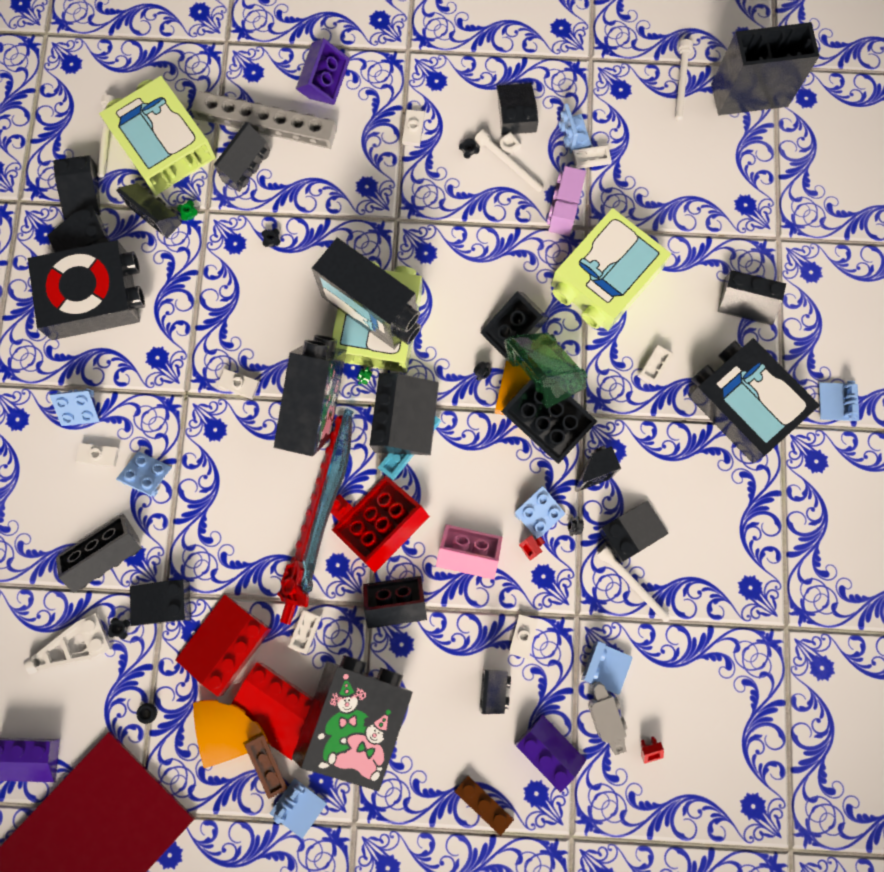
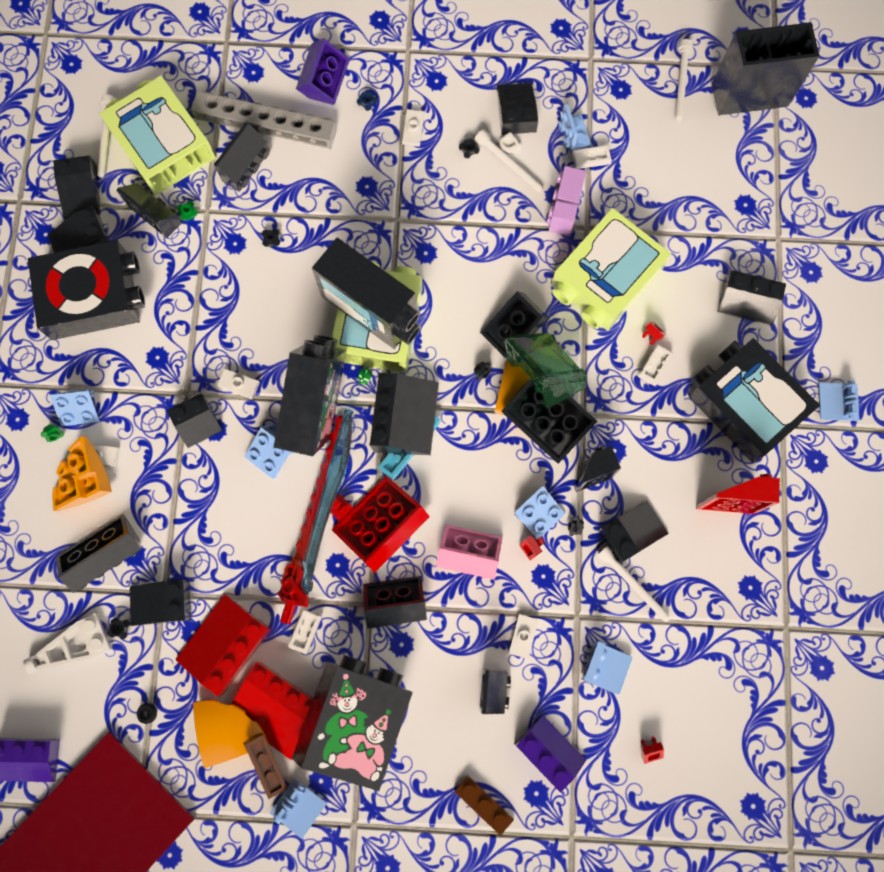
(51, 433): none -> green plate
(80, 477): none -> light orange brick
(144, 474): light blue hinge -> none
(194, 420): none -> black slope
(264, 455): none -> light blue bracket
(367, 96): none -> dark blue plate
(607, 719): light grey hinge -> none
(656, 332): none -> red tile
(746, 497): none -> red slope

